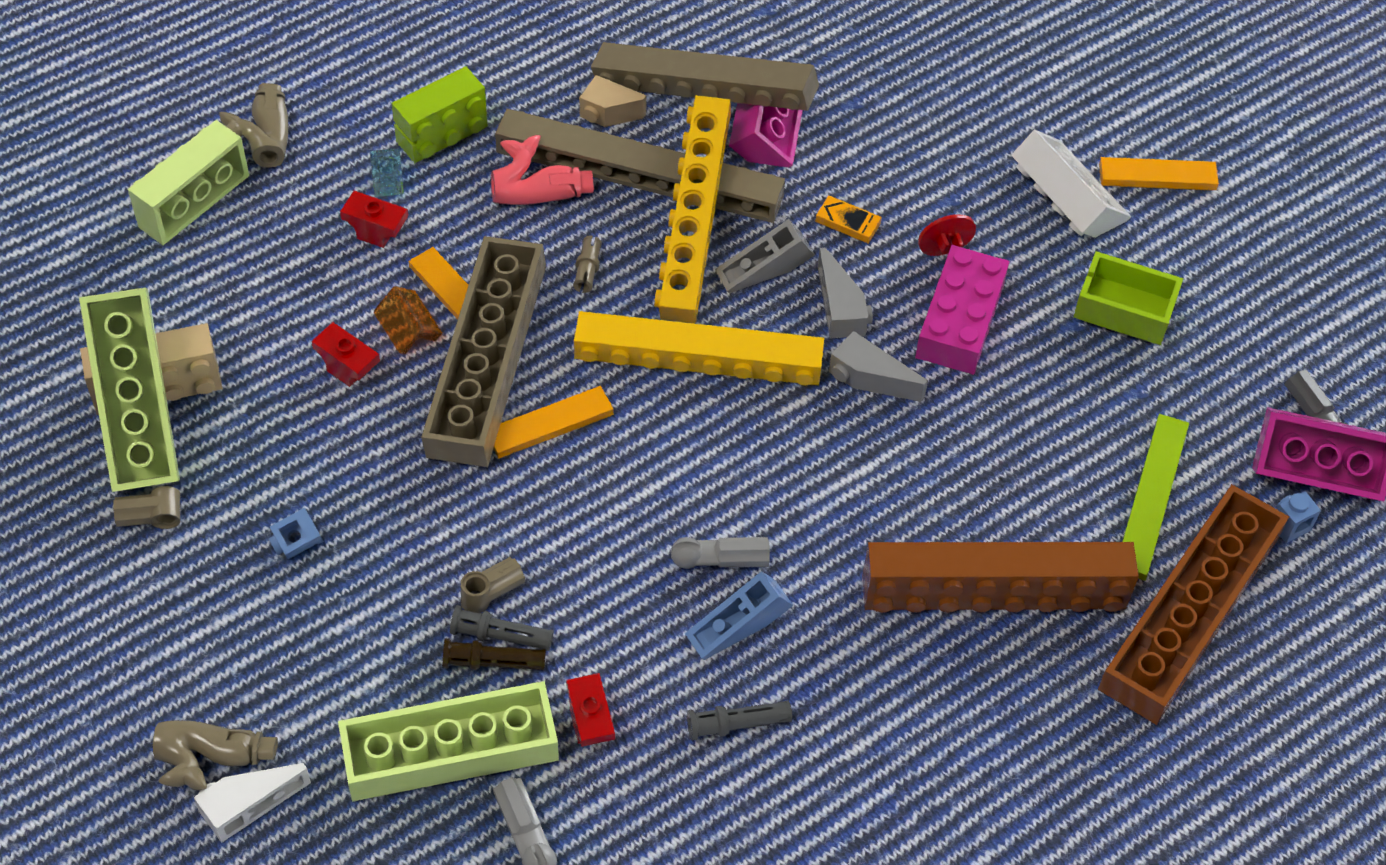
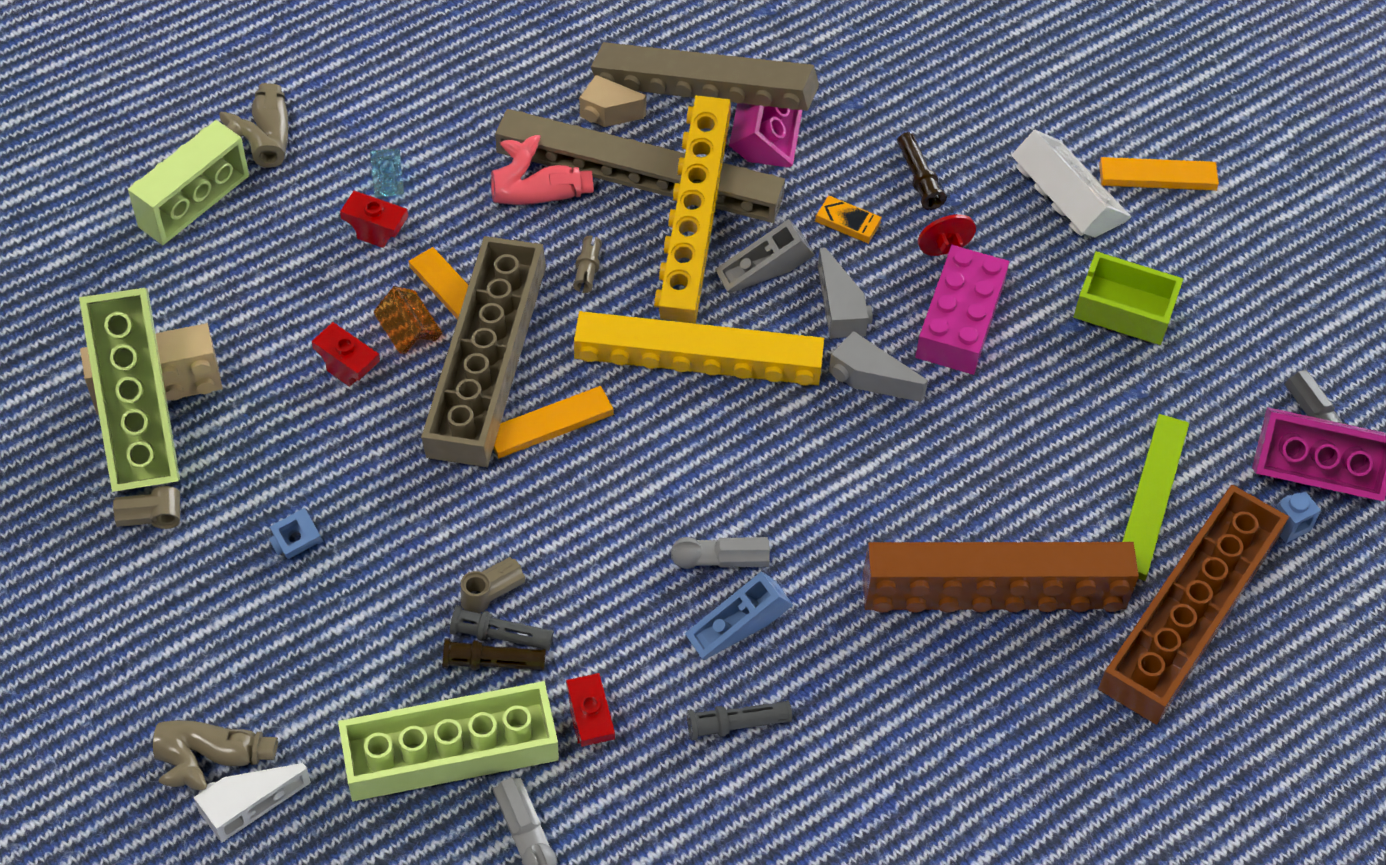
(440, 114): lime piece -> none
(924, 180): none -> dark brown pin

